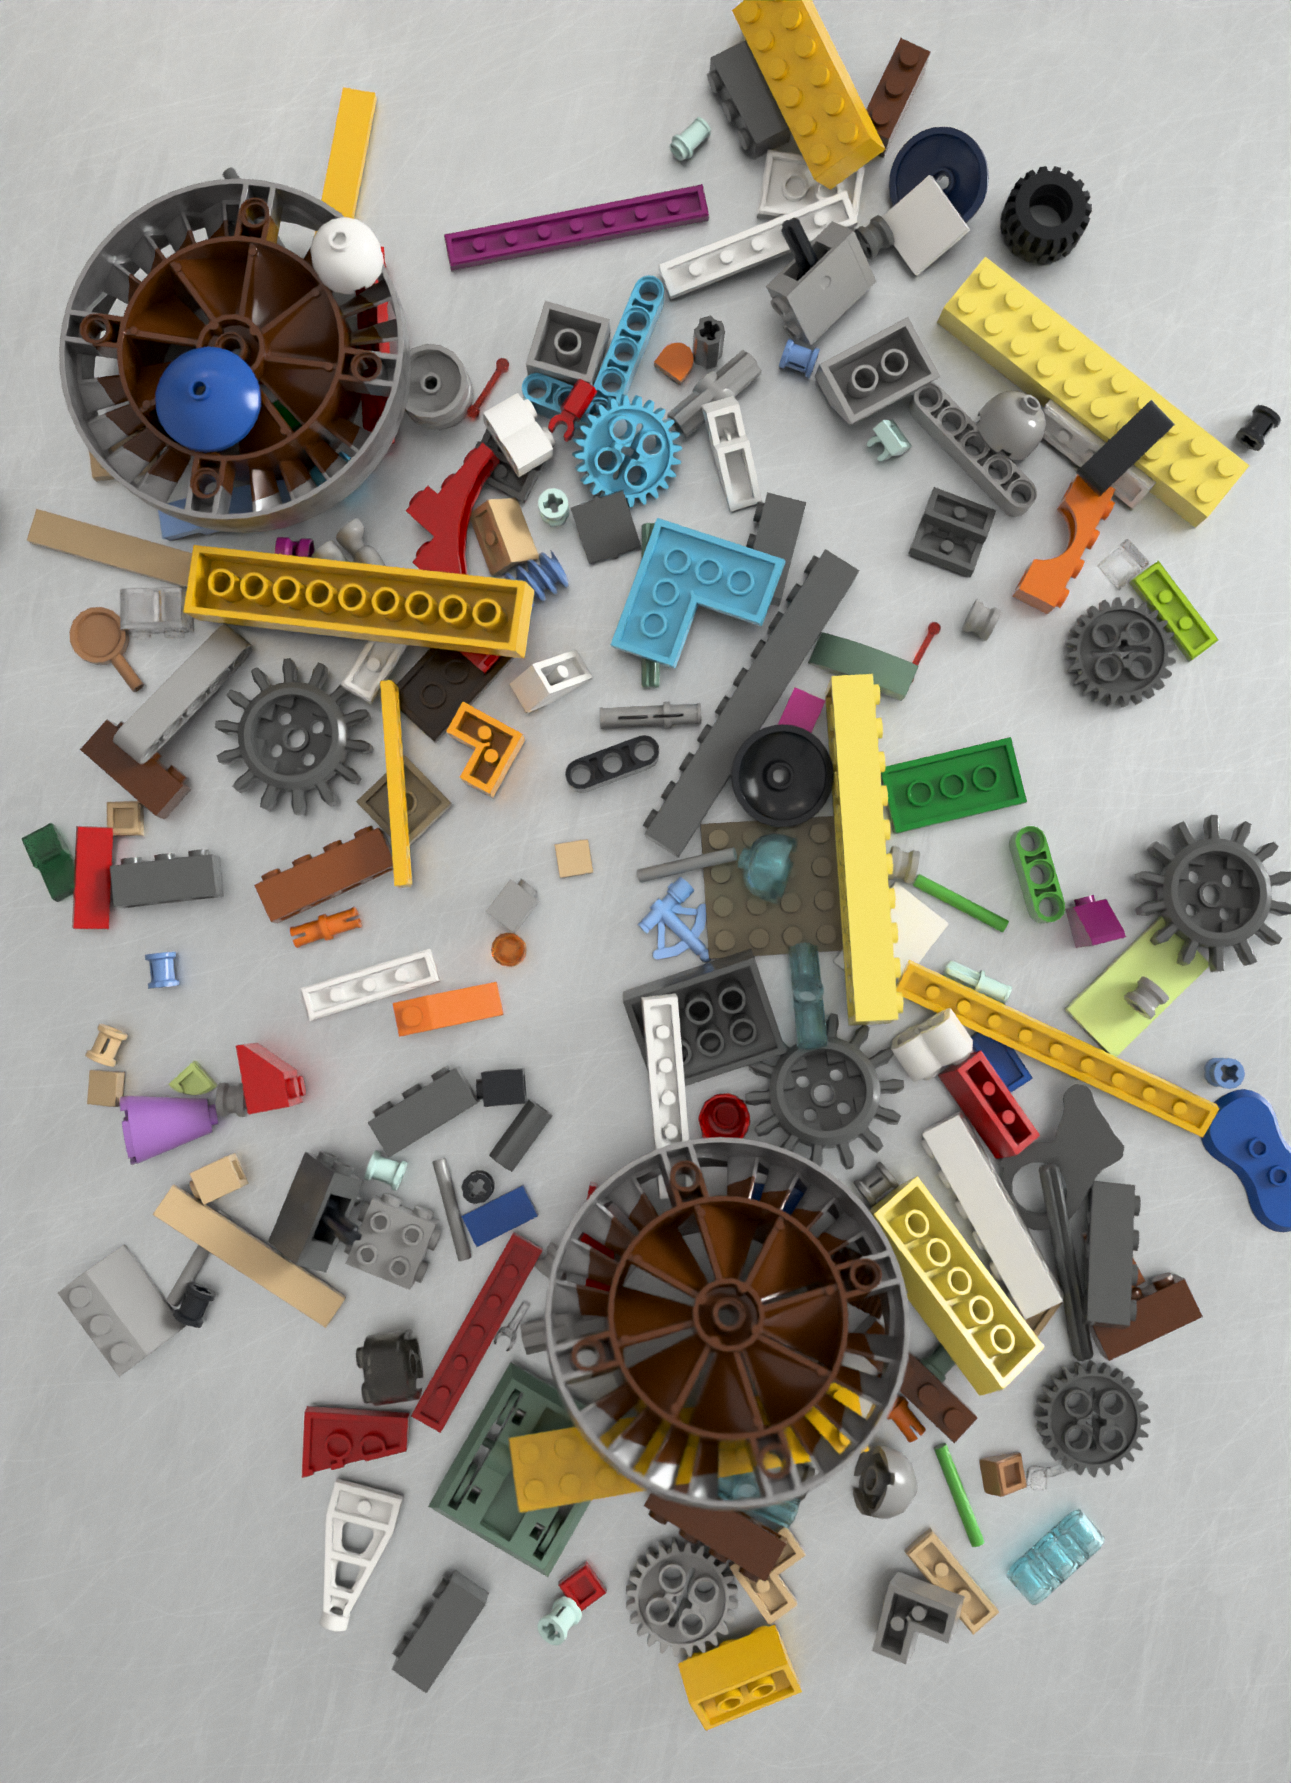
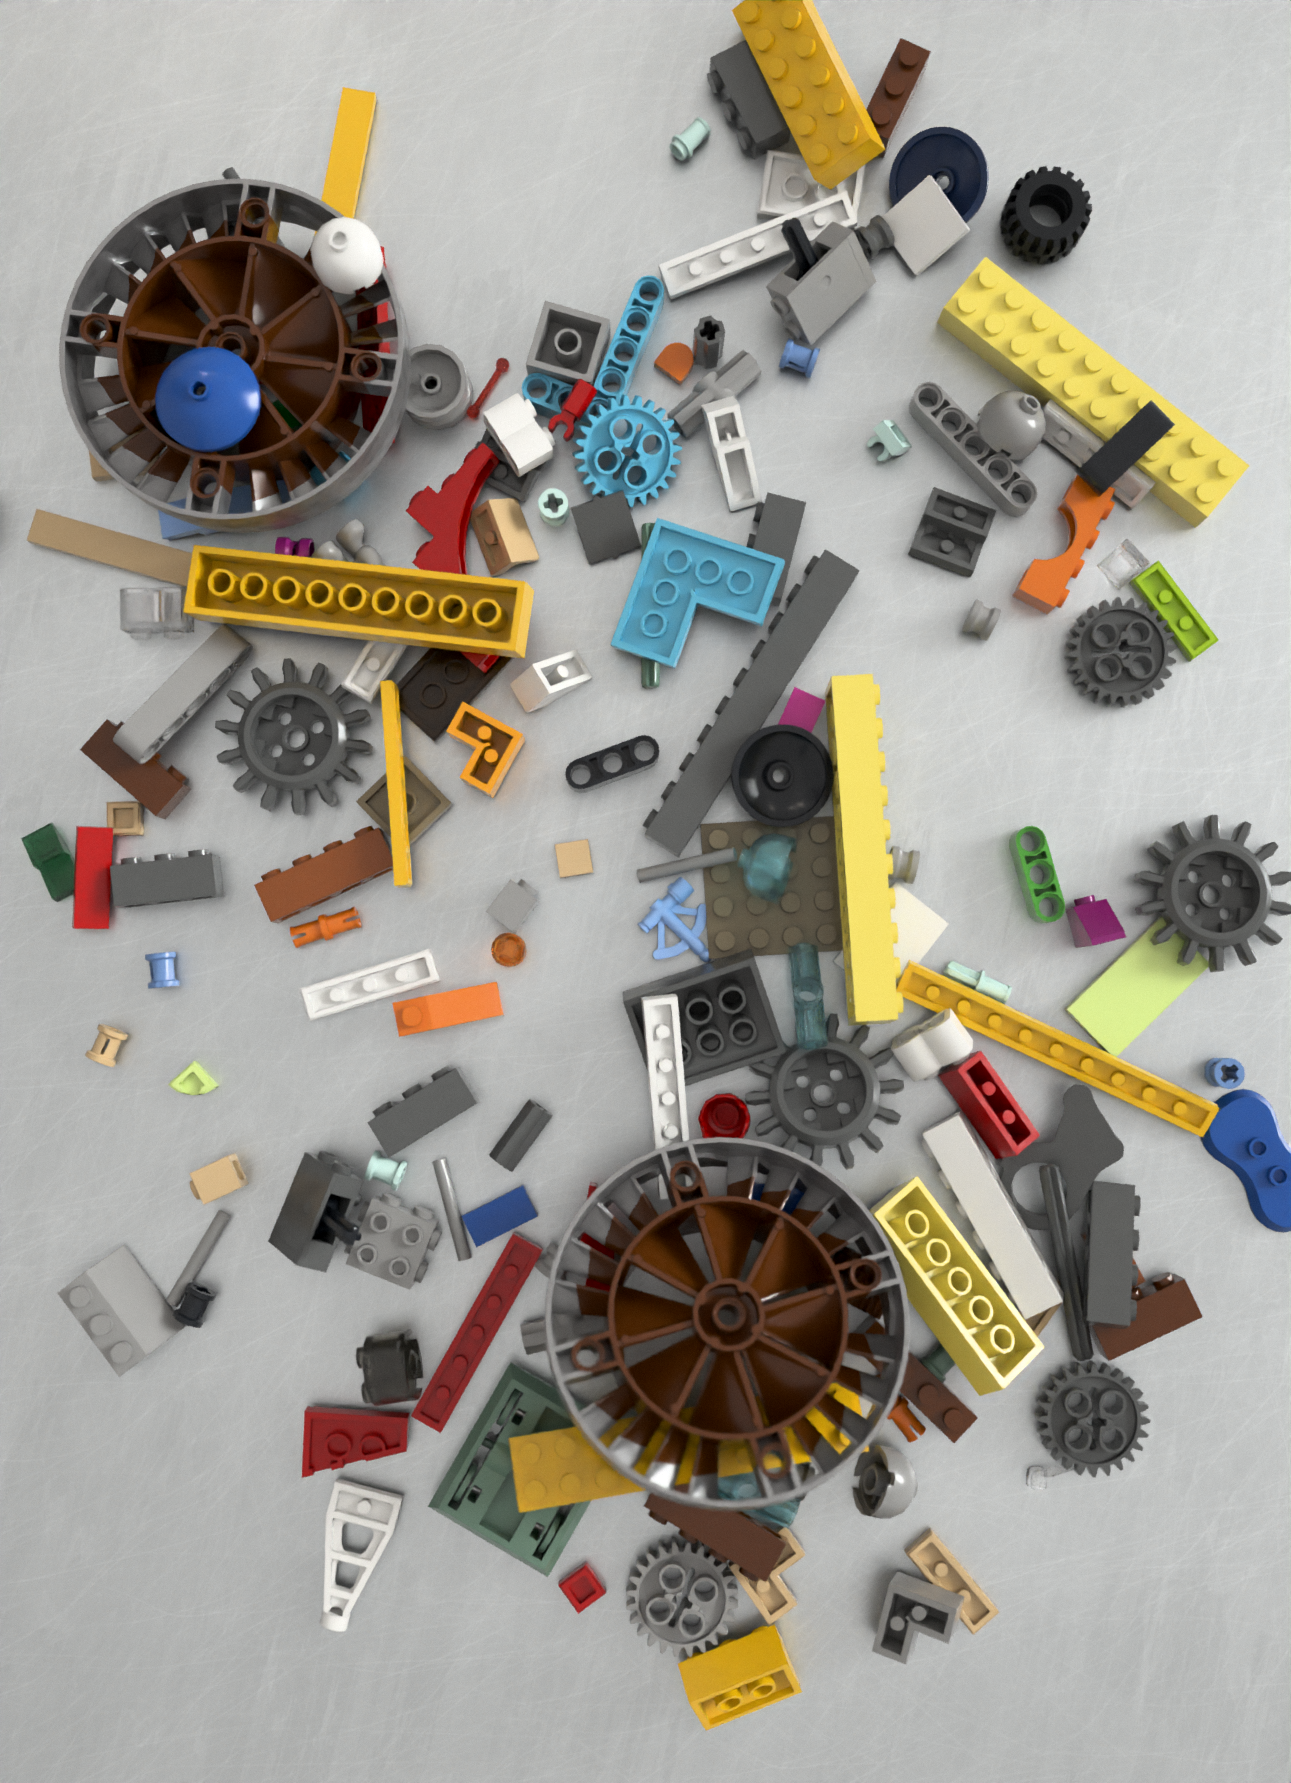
(98, 640): medium nougat piece -> none
(105, 1088): tan slope -> none
(163, 1124): medium lavender cone -> none
(230, 1100): light grey wheel -> none
(249, 1255): tan tile -> none
(267, 1079): red slope -> none
(439, 1630): dark grey brick -> none
(488, 1186): black bush -> none
(502, 1087): black brick -> none
(512, 1327): clear hand -> none
(541, 576): medium blue piece -> none
(559, 1621): light aqua bush -> none
(576, 227): magenta tile -> none
(610, 716): light grey pin -> none
(849, 657): sand green slope -> none
(876, 372): light grey slope -> none
(880, 1173): light grey bush -> none
(934, 629): clear red hinge -> none
(953, 785): green plate -> none
(959, 1495): bright green bar -> none
(960, 903): bright green bar -> none
(1003, 1060): blue tile -> none
(1003, 1474): medium nougat slope -> none
(1055, 1557): clear light blue beam -> none
(1146, 997): light grey wheel -> none
(1258, 427): black bush -> none

